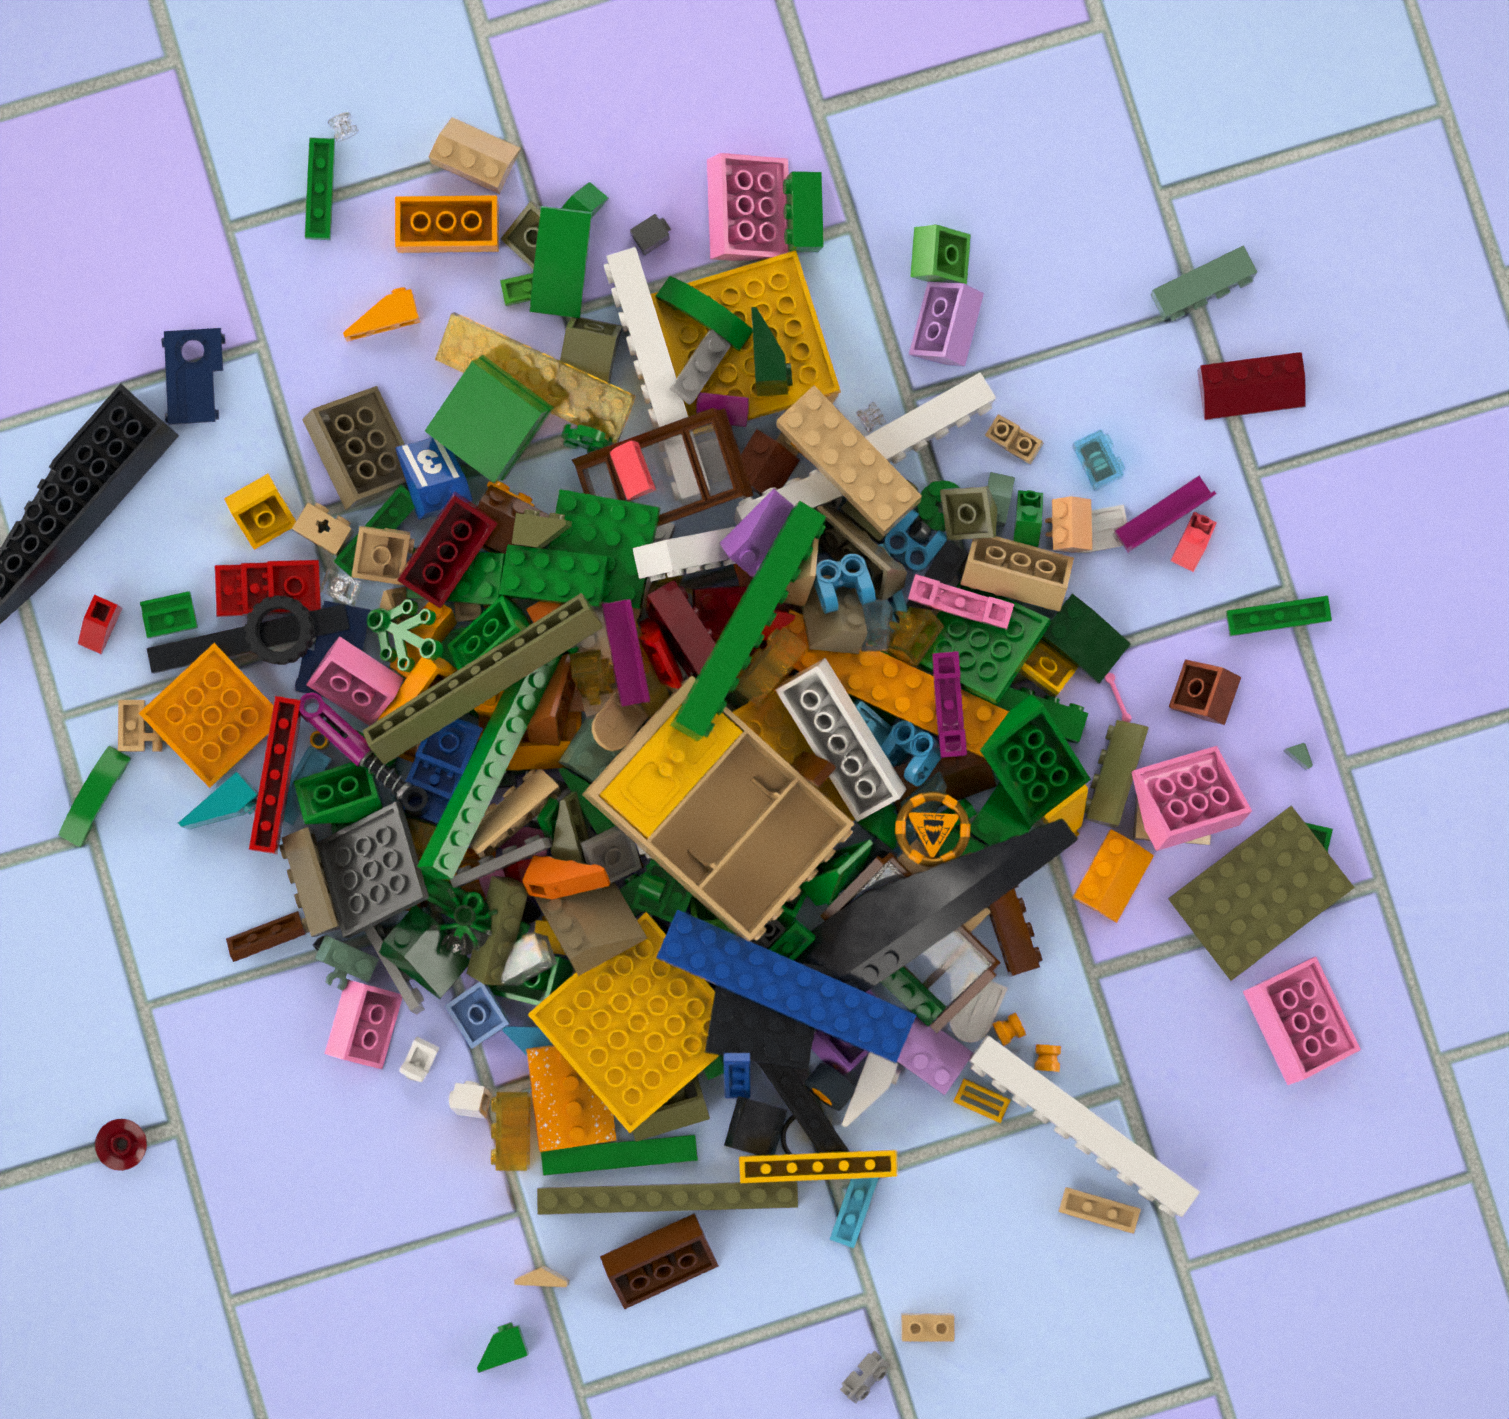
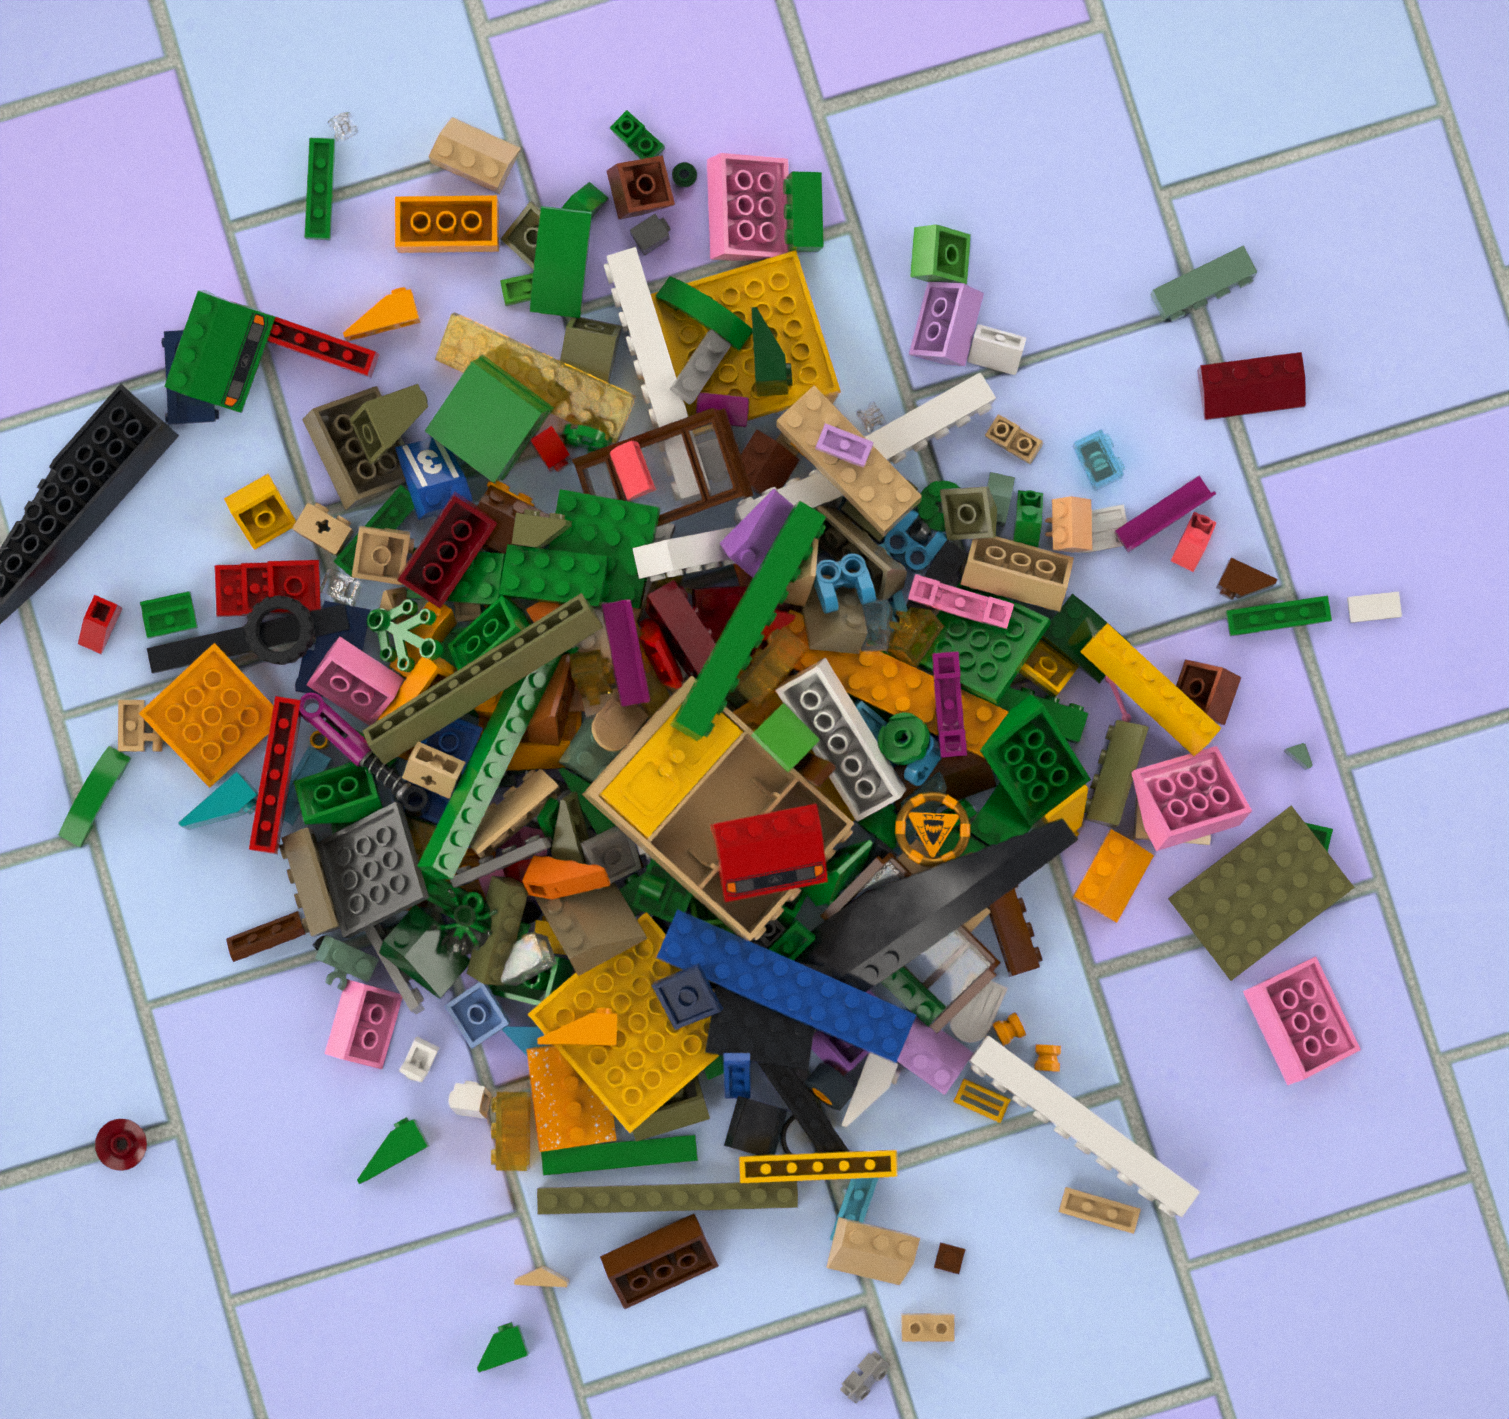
(219, 351): none -> green piece
(323, 347): none -> red brick
(386, 418): none -> olive slope
(398, 1146): none -> green slope
(433, 770): none -> tan brick
(551, 450): none -> red slope
(592, 1029): none -> light orange slope
(636, 136): none -> green slope
(640, 187): none -> copper slope
(684, 182): none -> dark green plate
(687, 996): none -> dark blue tile
(770, 852): none -> red piece
(785, 737): none -> bright green slope
(844, 445): none -> lavender plate
(872, 1251): none -> tan slope
(913, 748): none -> green plate
(949, 1258): none -> reddish brown plate
(996, 349): none -> white panel
(1150, 689): none -> yellow brick
(1242, 580): none -> reddish brown slope
(1374, 607): none -> white tile

